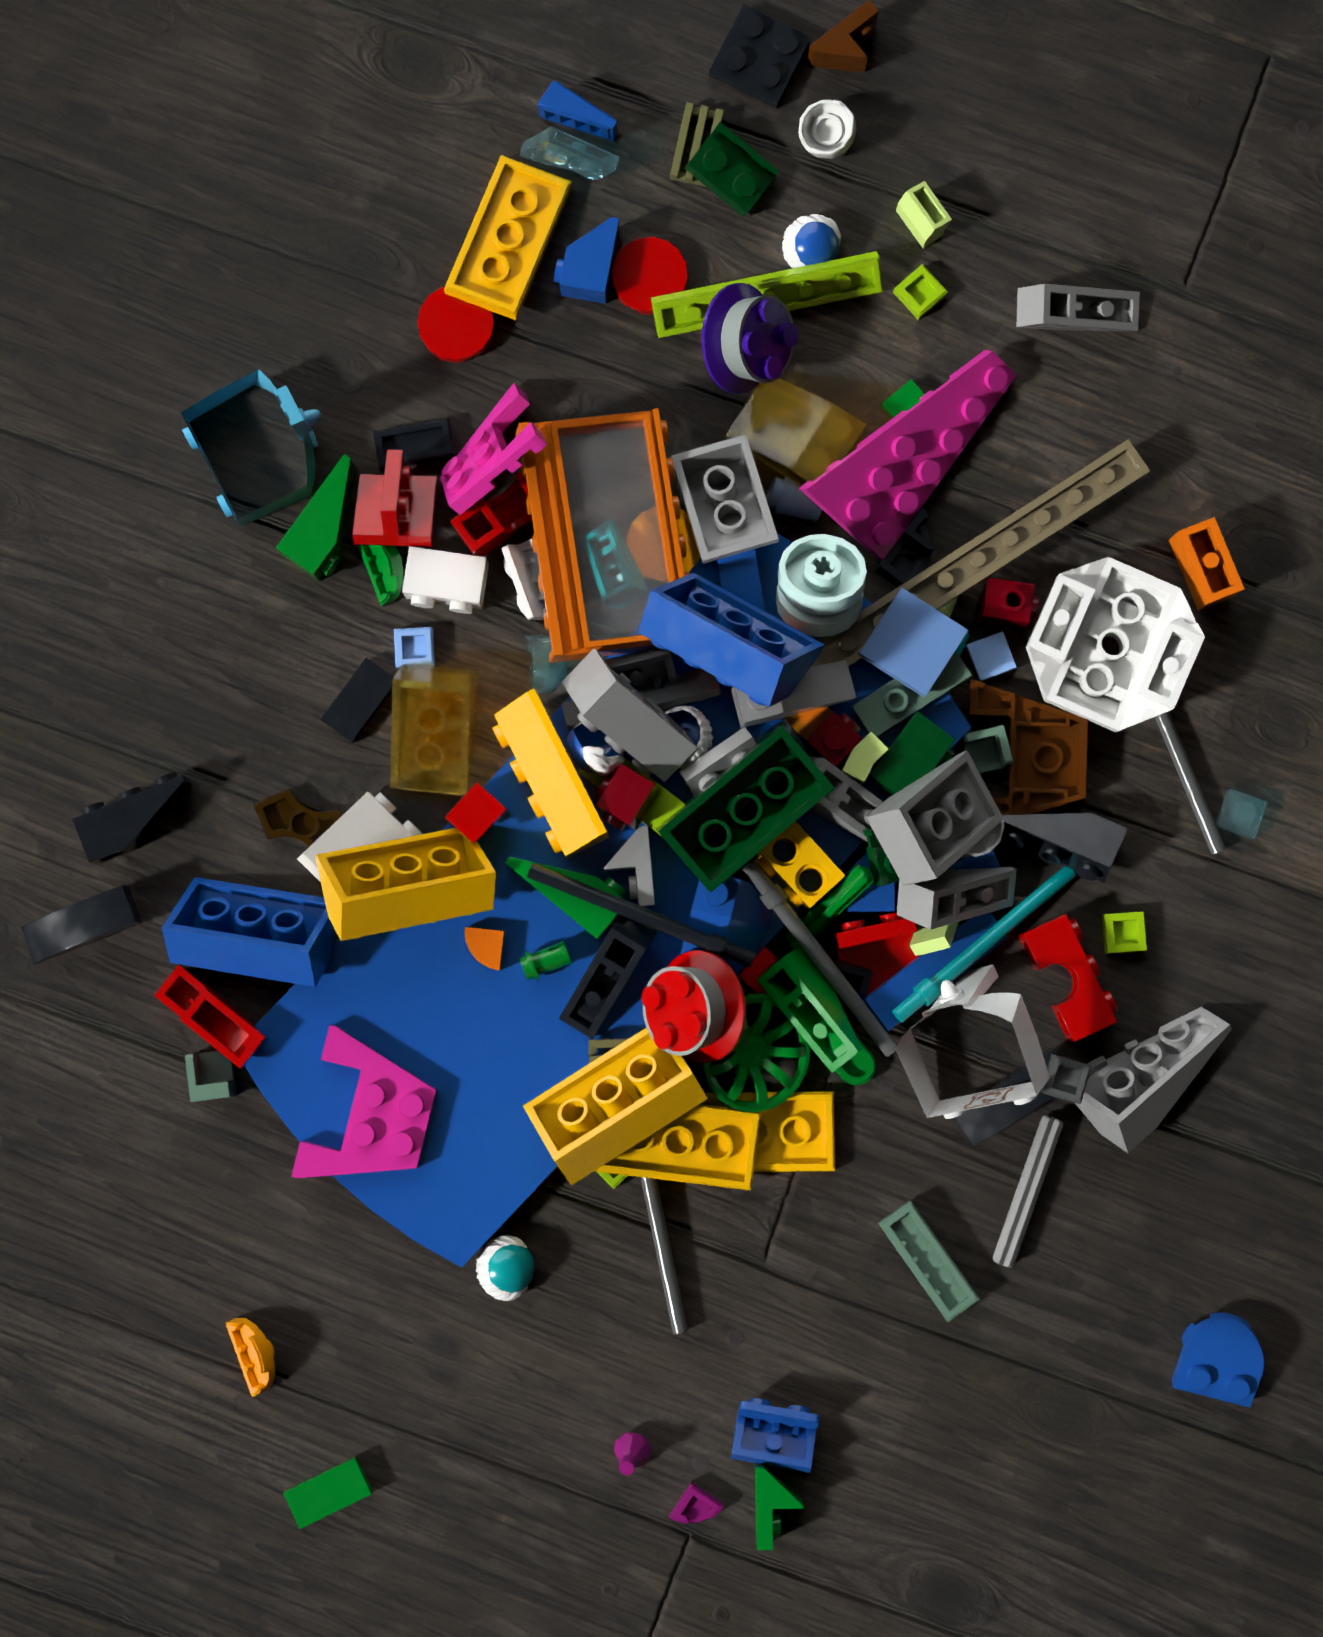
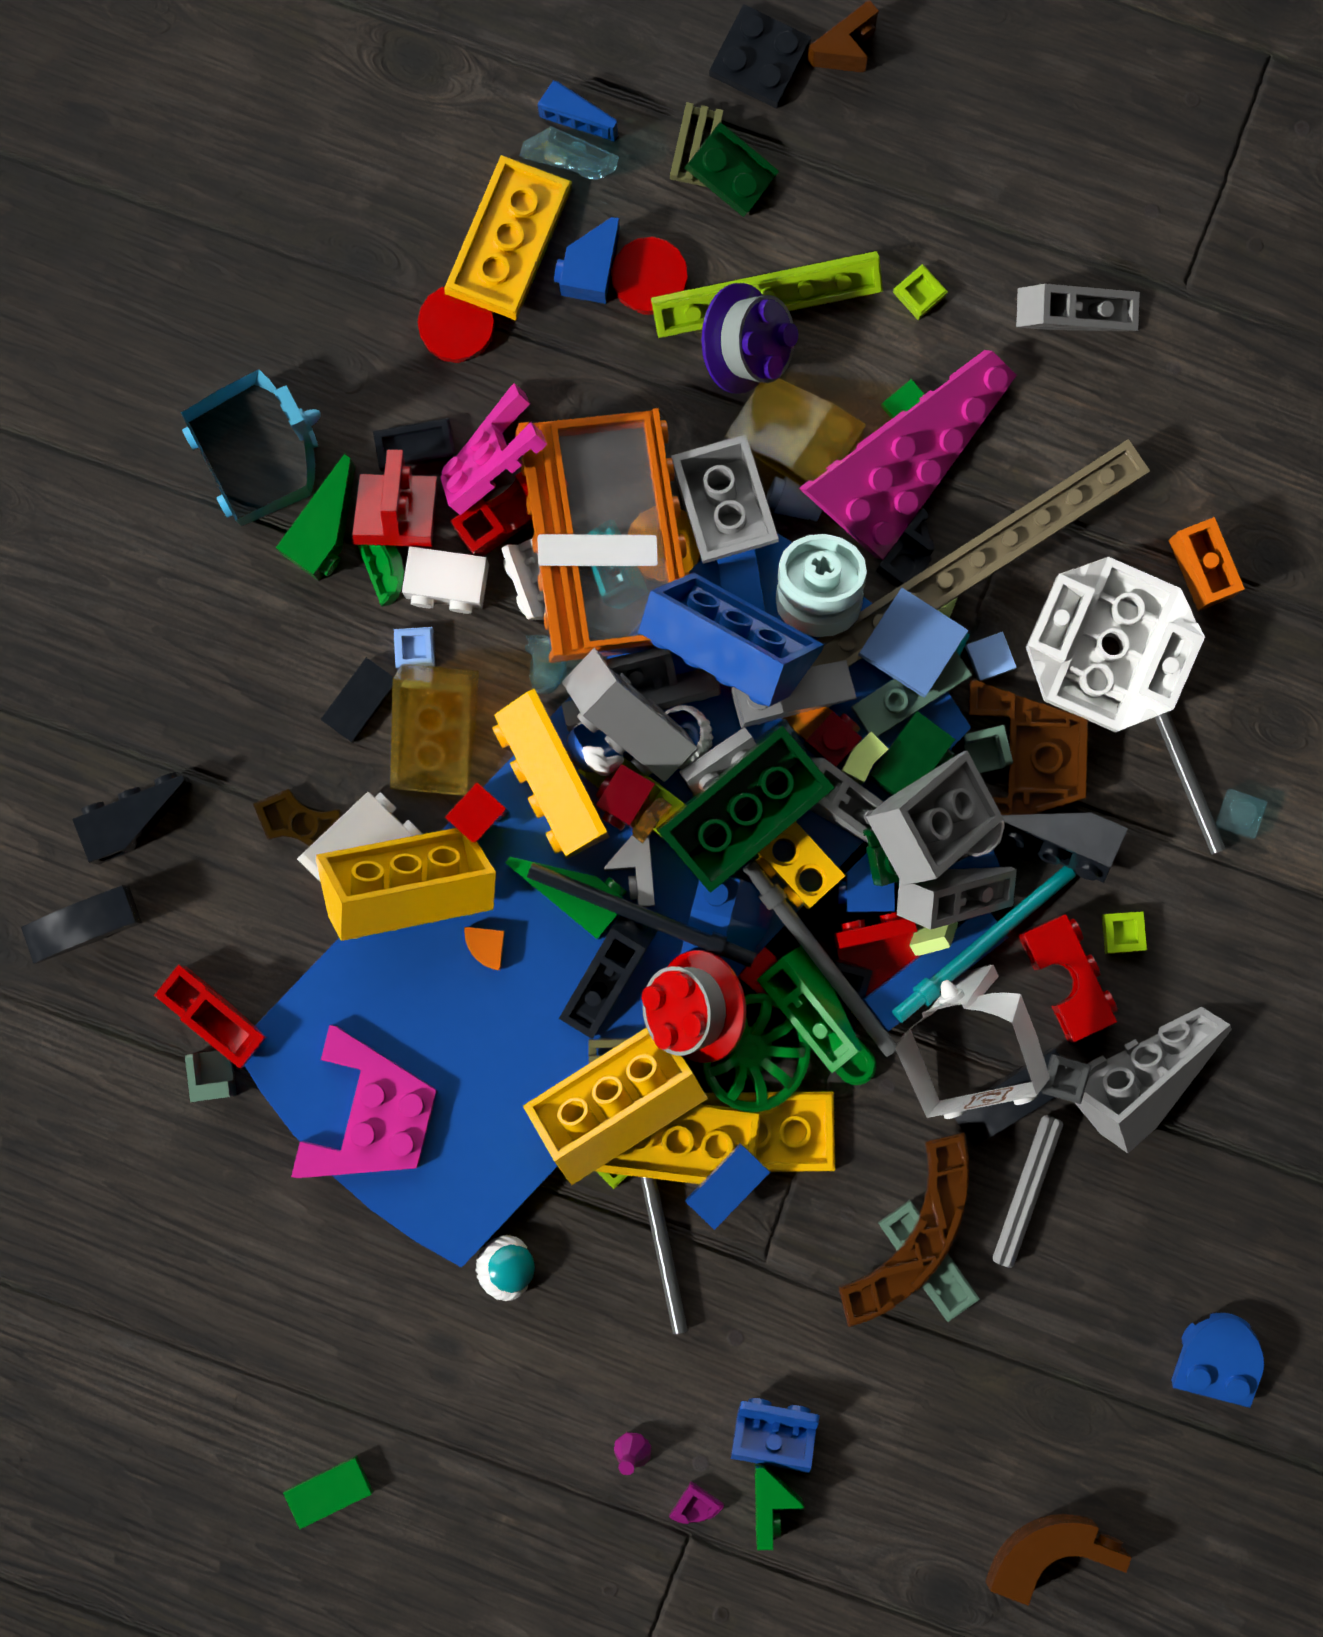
(250, 932): blue slope -> none
(254, 1354): light orange plate -> none
(545, 960): green pin -> none
(597, 550): none -> white sticker
(651, 819): none -> clear orange tile
(727, 1186): none -> blue tile
(811, 241): blue hair -> none
(827, 129): white hair -> none
(834, 902): green axle -> none
(923, 214): yellowish green piece -> none
(926, 1243): none -> reddish brown tile
(1008, 603): dark red brick -> none
(1043, 1542): none -> reddish brown arch

